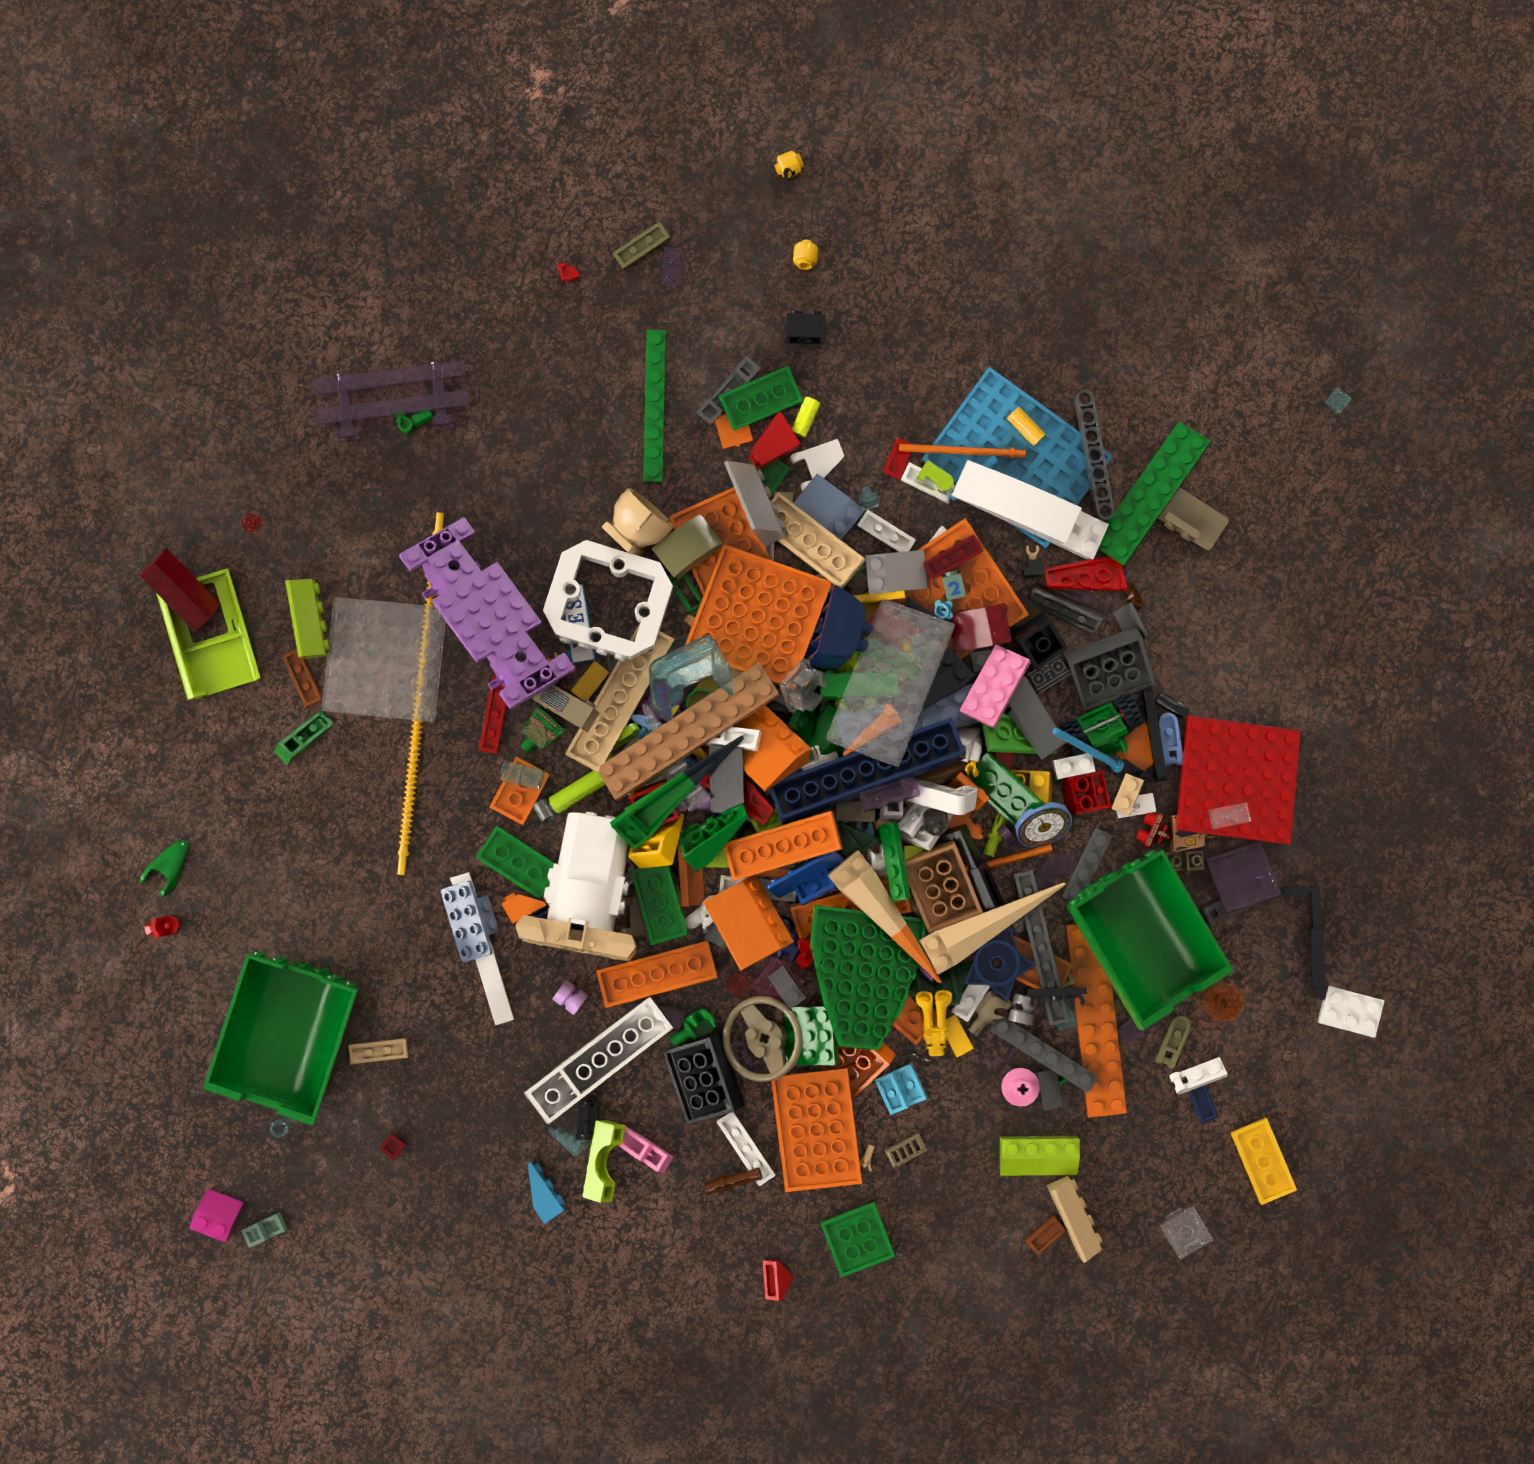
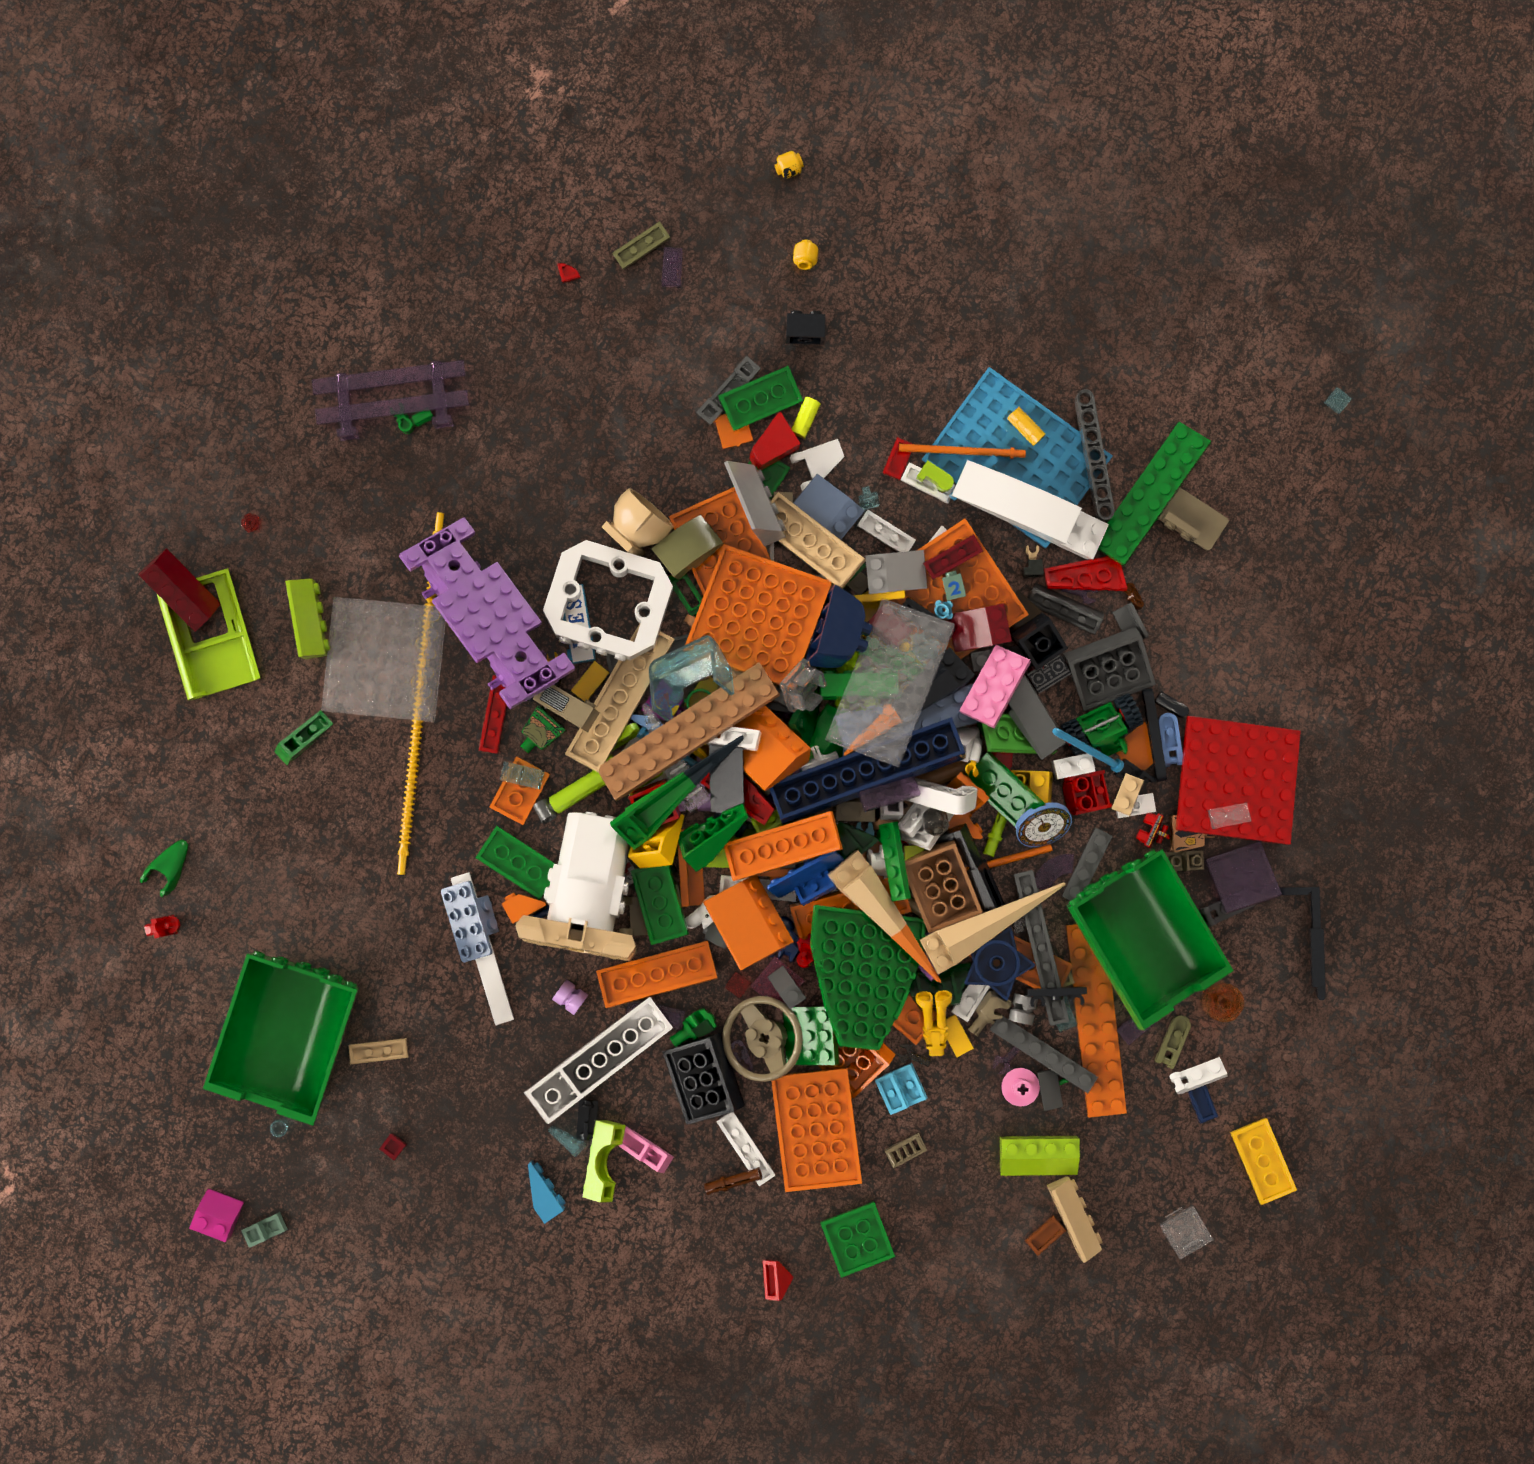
(302, 678): dark orange tile -> none
(654, 406): green plate -> none
(866, 1159): tan bar -> none
(1008, 837): beam -> none
(1351, 1011): white plate -> none

